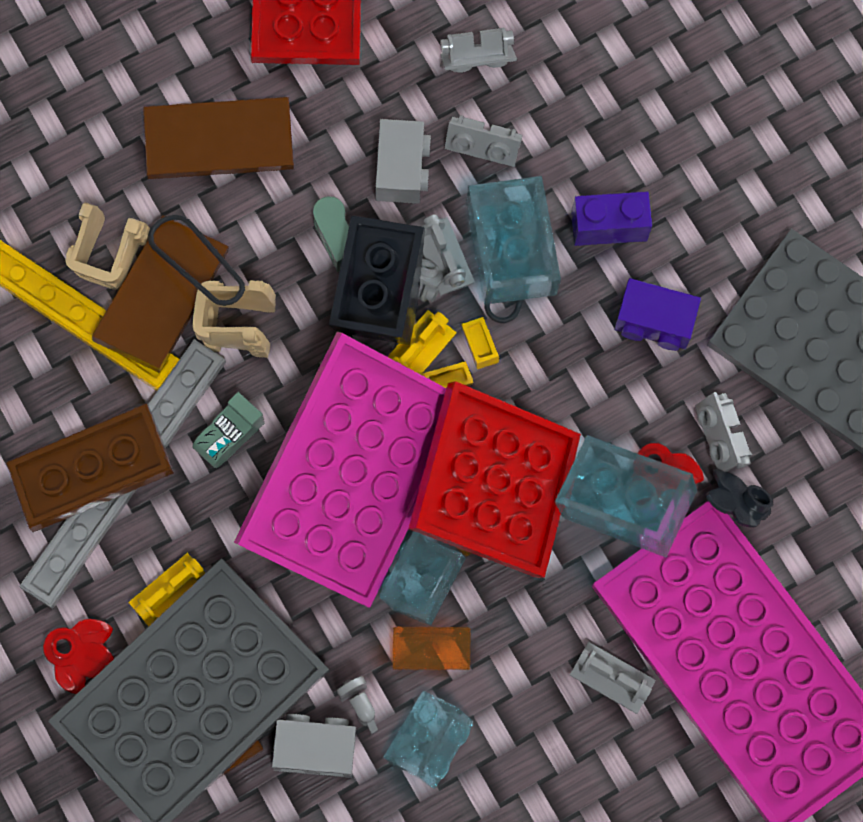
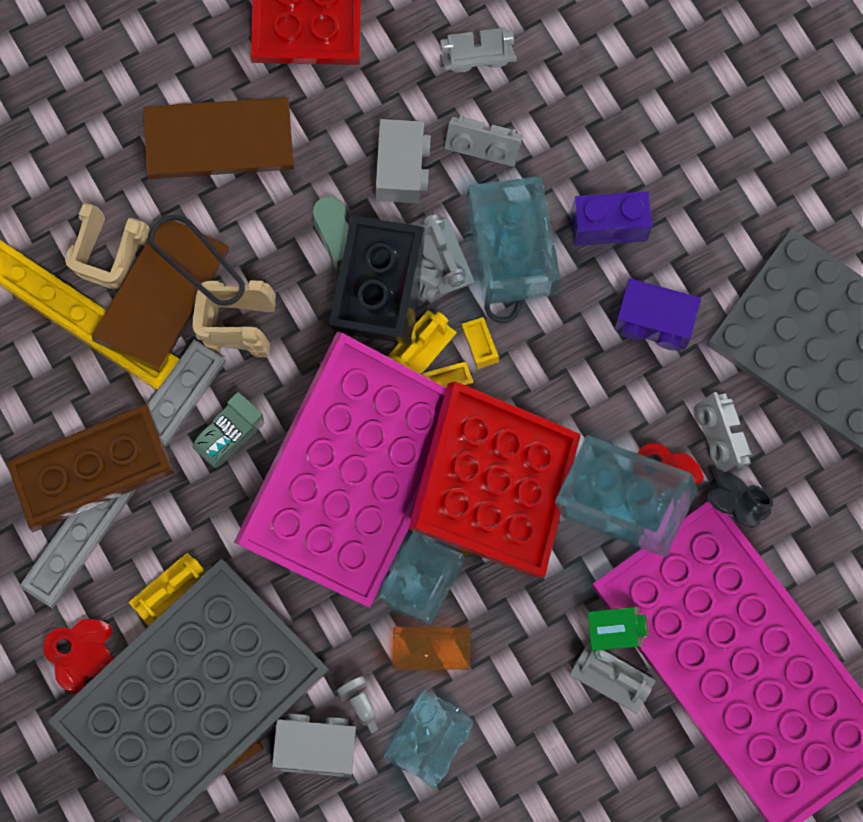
(617, 628): none -> green brick

